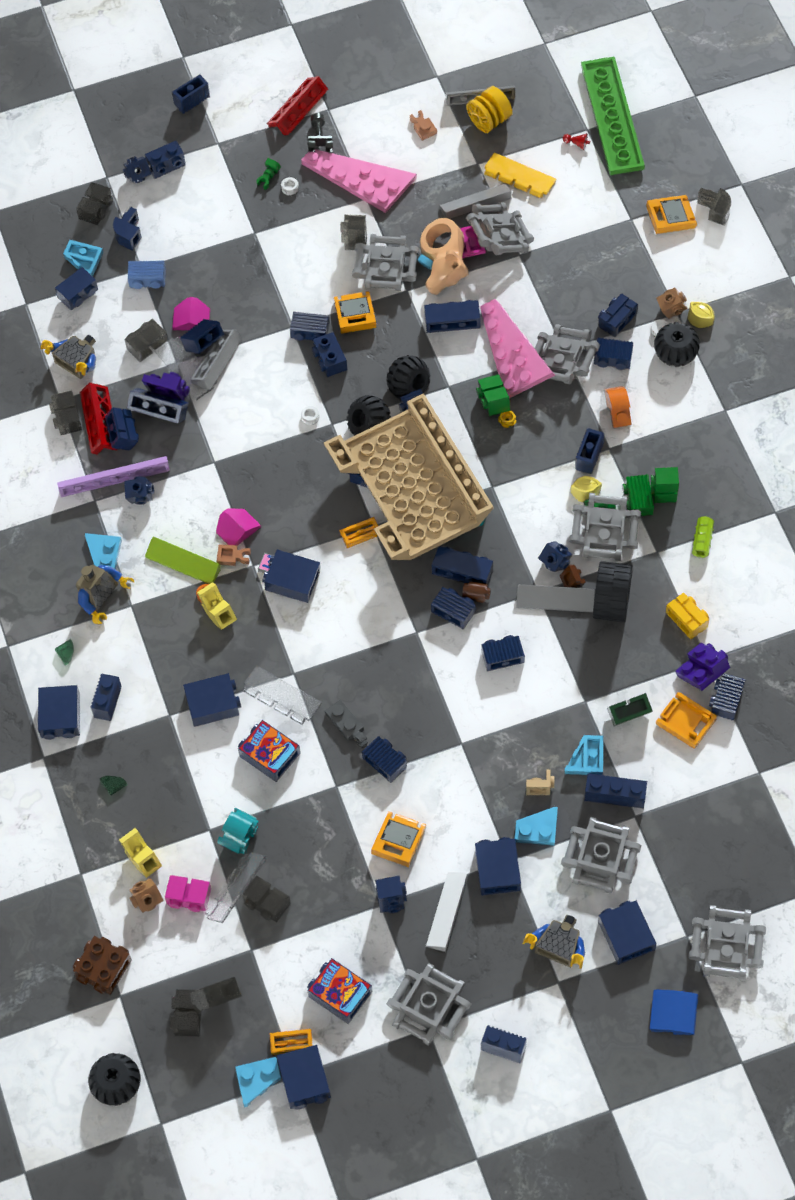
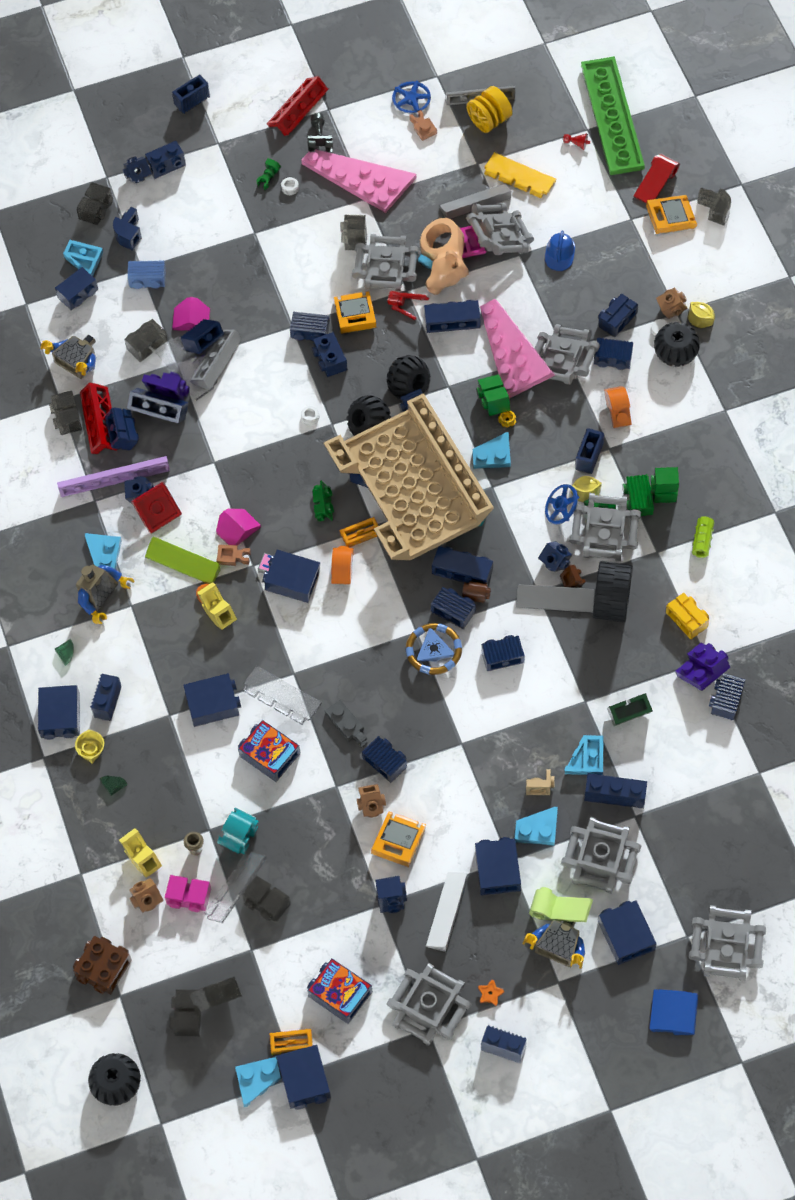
(89, 745): none -> light yellow hat
(156, 507): none -> red tile
(193, 842): none -> dark tan cone
(323, 494): none -> green hinge
(342, 565): none -> orange brick
(371, 801): none -> medium nougat brick
(398, 299): none -> red plant
(411, 97): none -> blue wheel
(433, 648): none -> piece
(486, 997): none -> orange plate
(493, 453): none -> medium azure wing
(550, 907): none -> yellowish green door
(560, 251): none -> blue piece
(560, 504): none -> blue wheel
(656, 178): none -> red door
(683, 718): light orange container -> none

